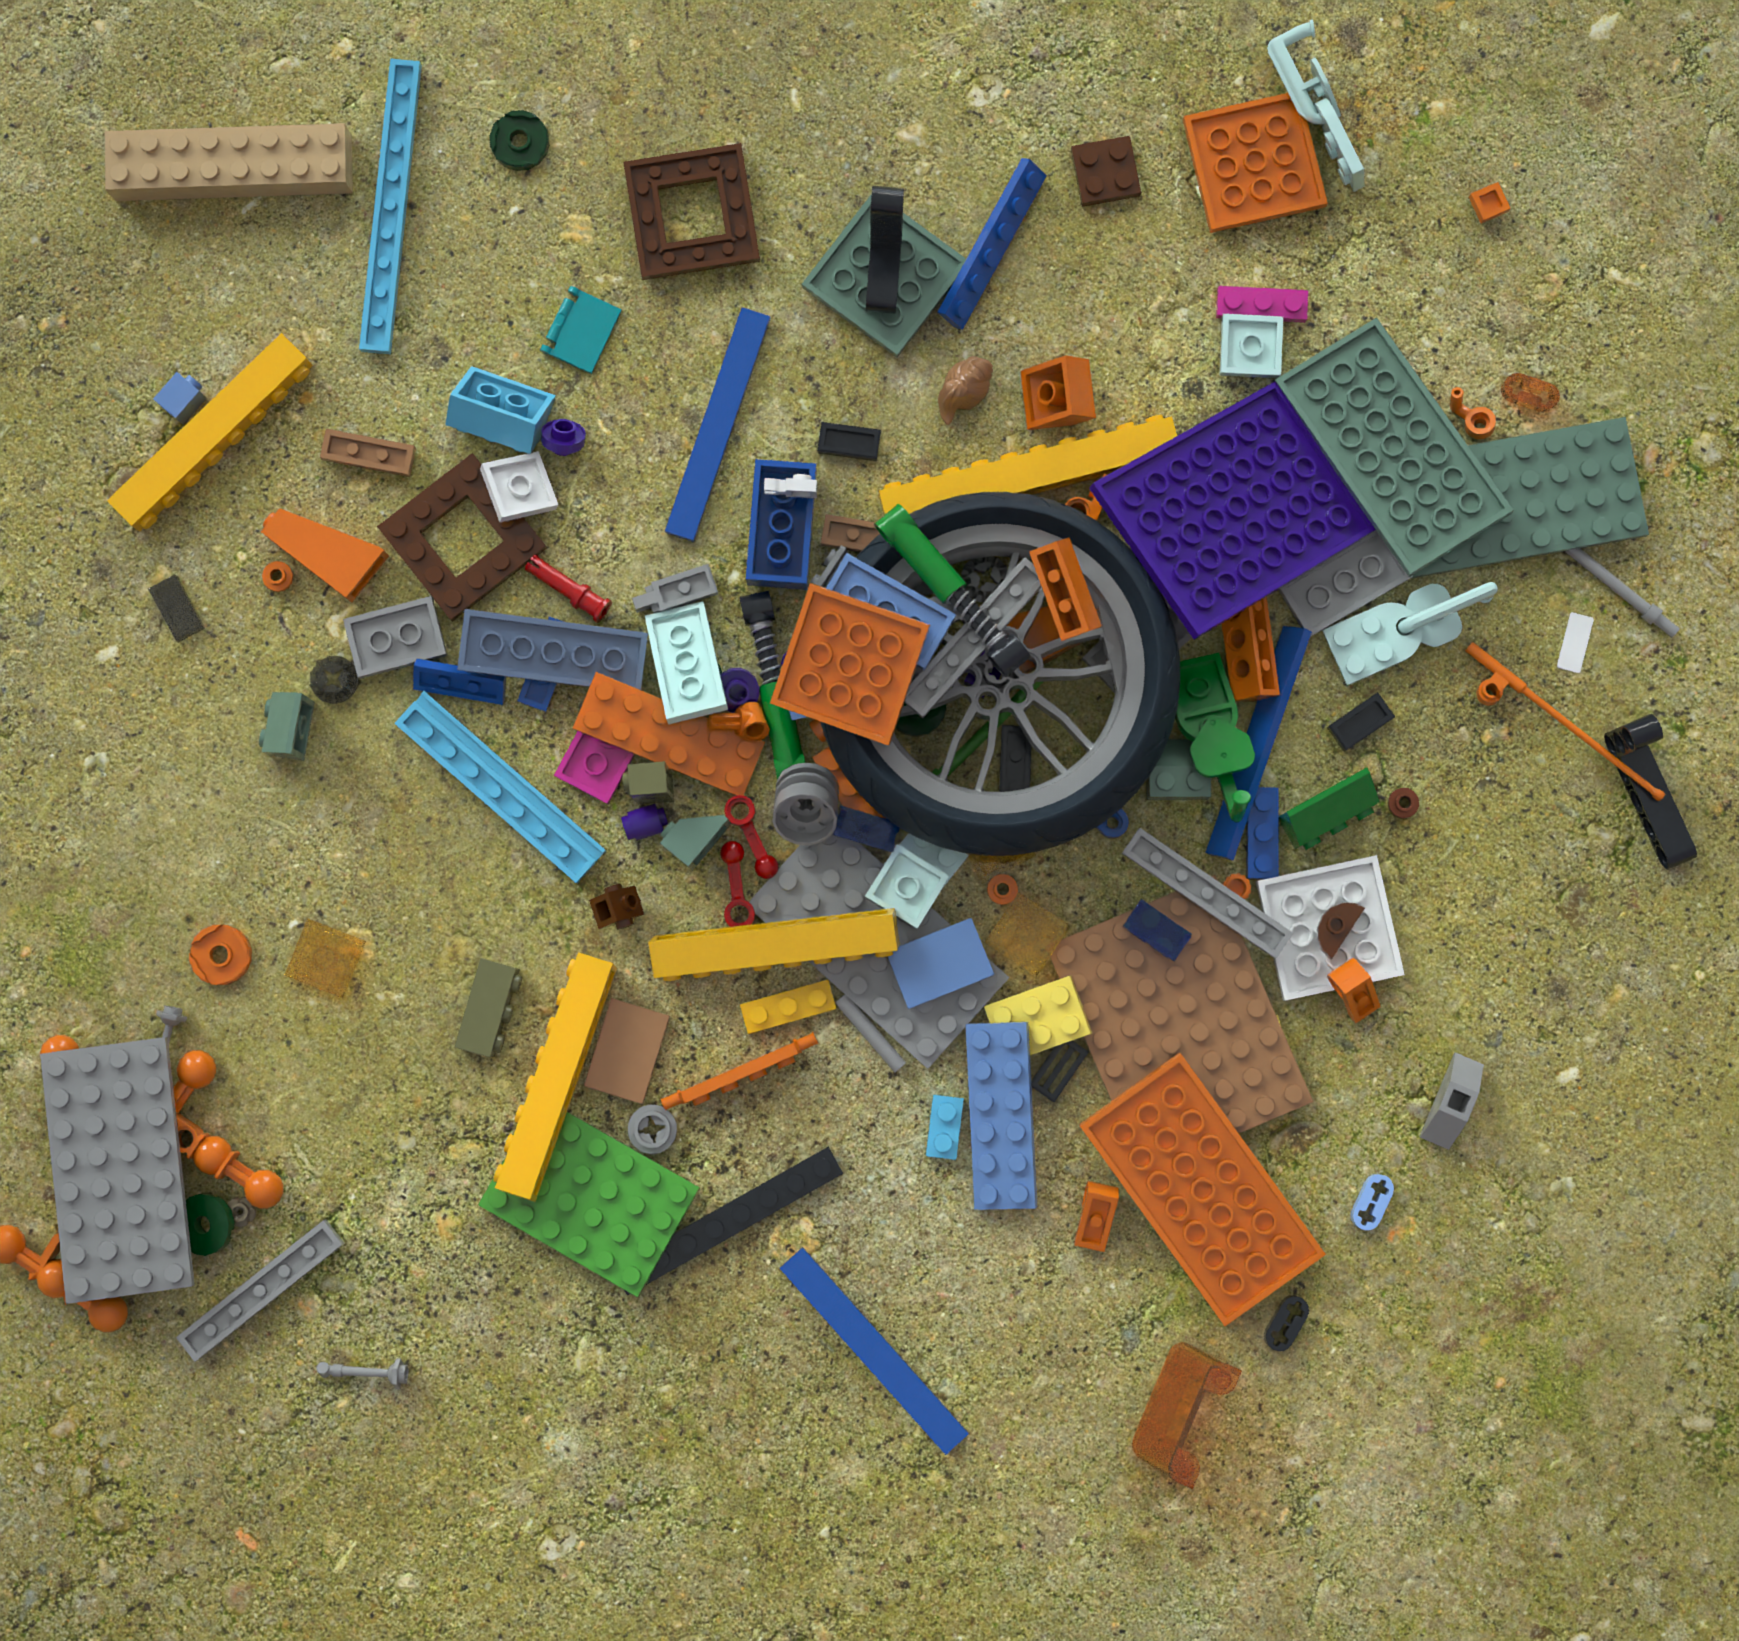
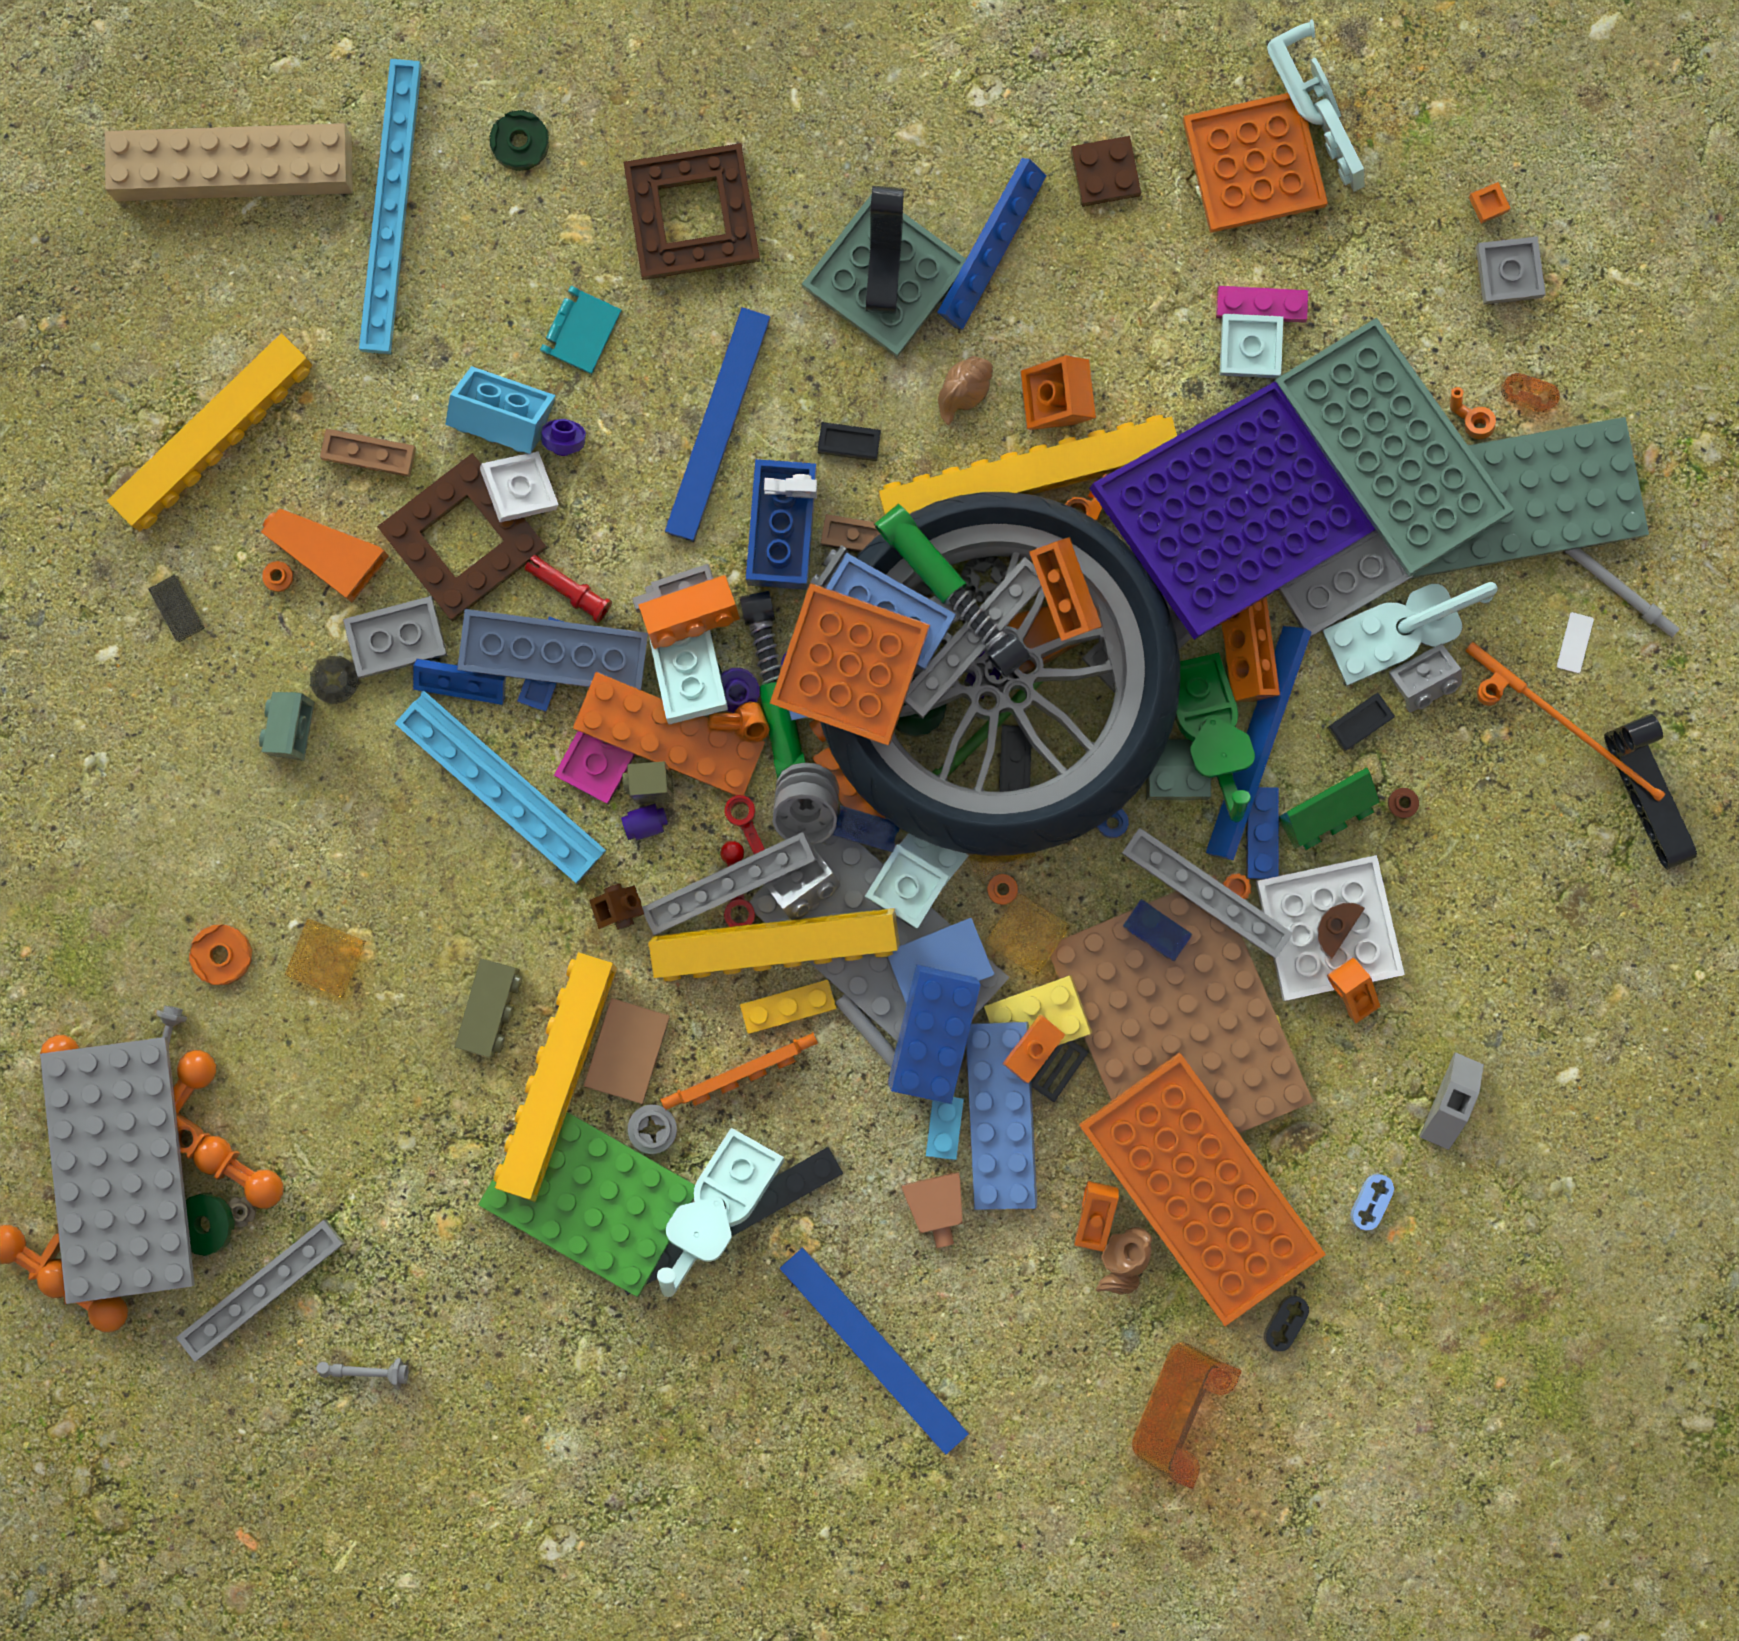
(180, 397): medium blue brick -> none
(689, 612): none -> orange brick
(693, 837): sand green slope -> none
(729, 883): none -> light grey plate
(733, 1177): none -> light aqua plate
(803, 887): none -> light grey bracket
(933, 1034): none -> blue brick
(936, 1205): none -> nougat torso
(1033, 1049): none -> orange plate
(1125, 1258): none -> medium nougat hair
(1427, 677): none -> light grey bracket
(1510, 270): none -> light grey plate

